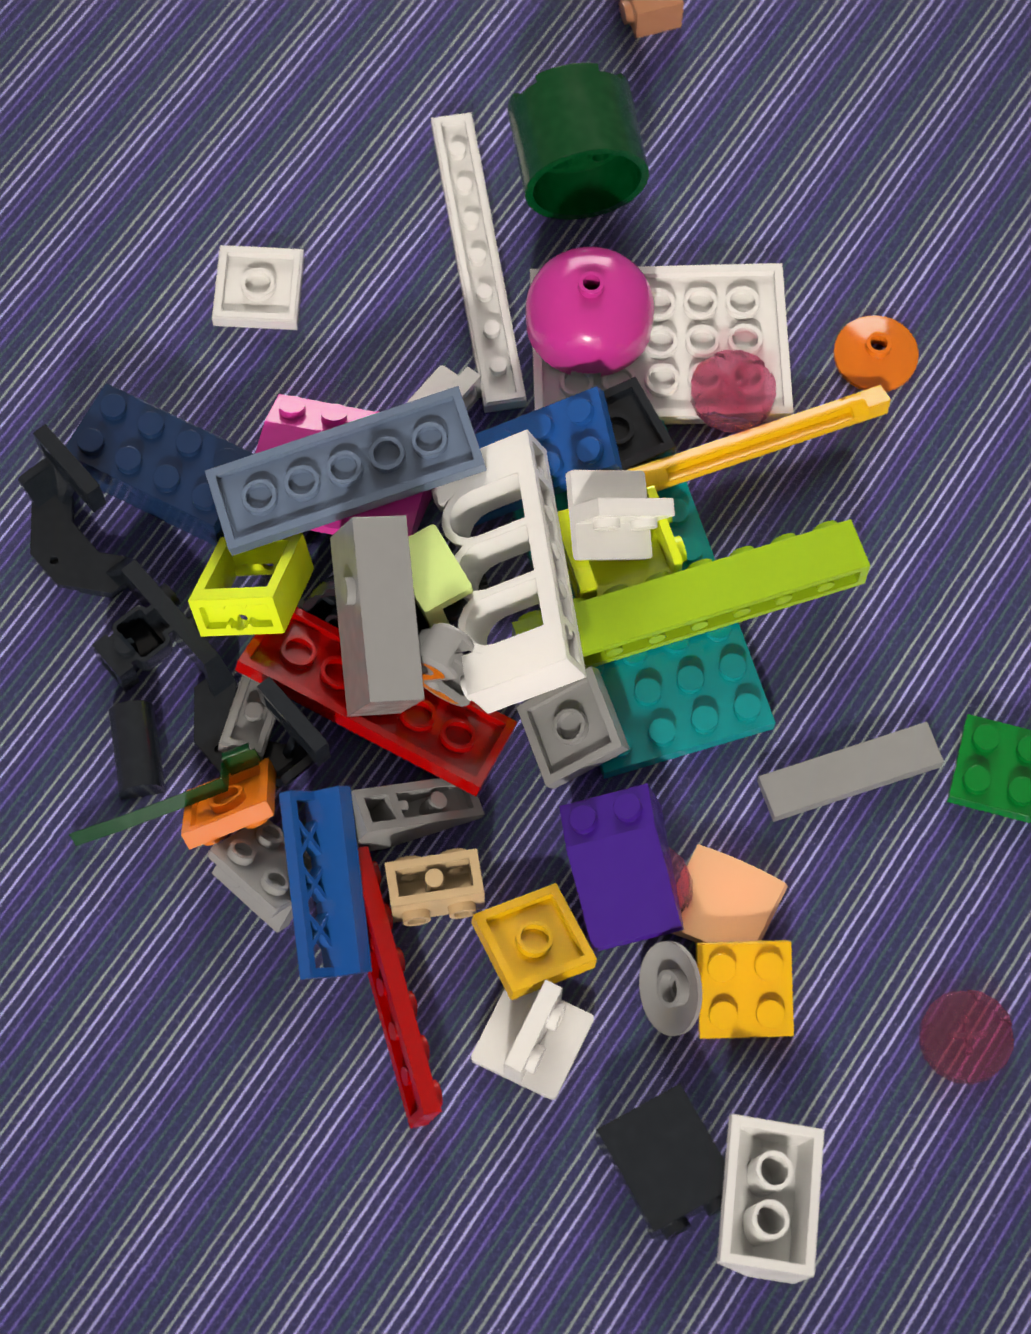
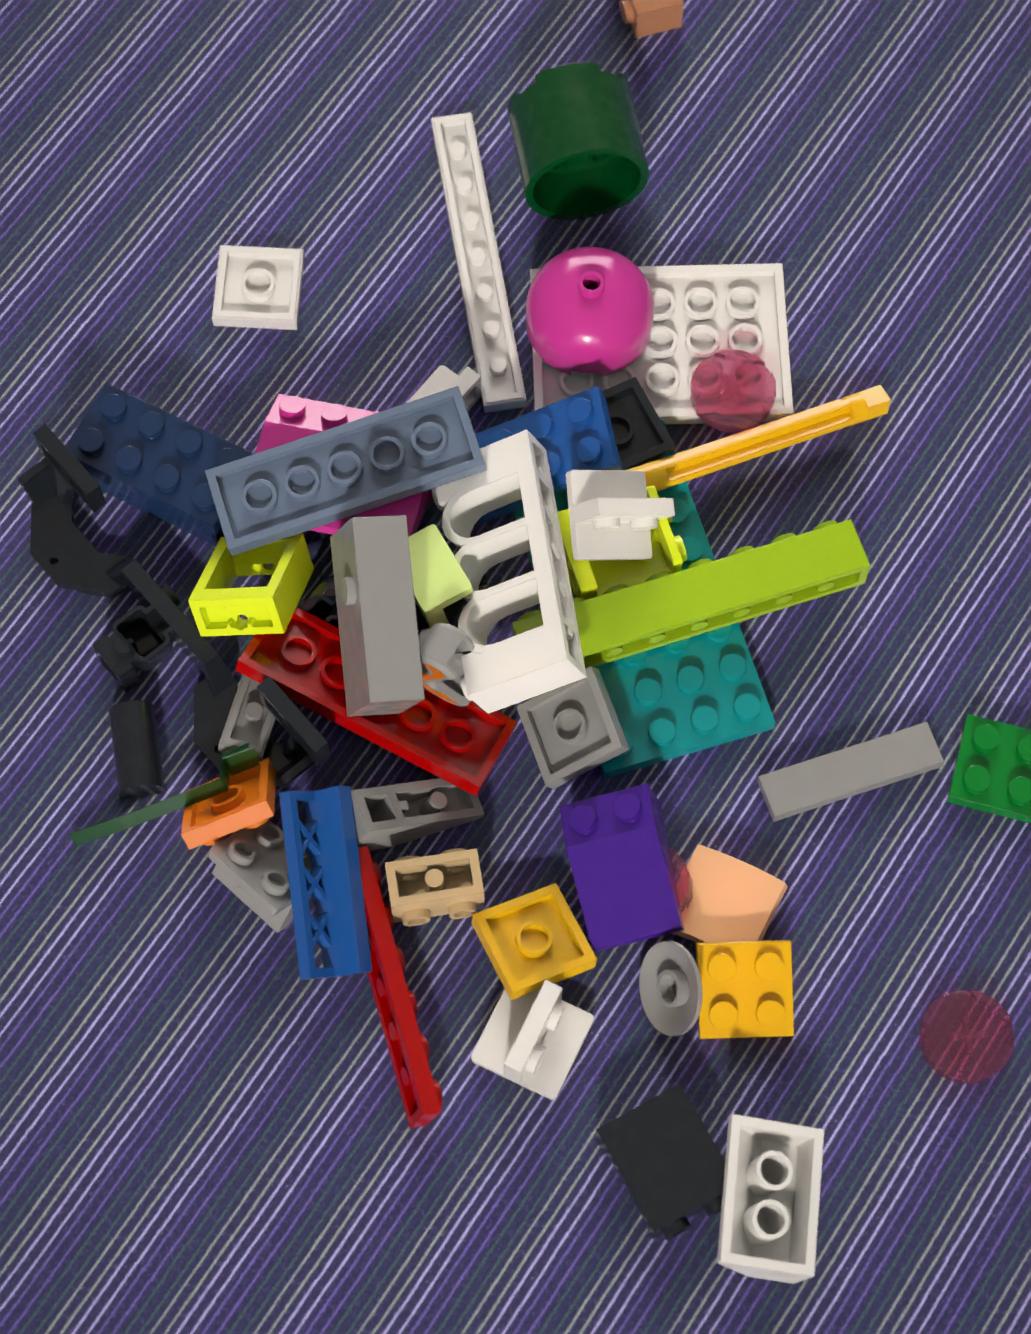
(869, 367): orange dish -> none

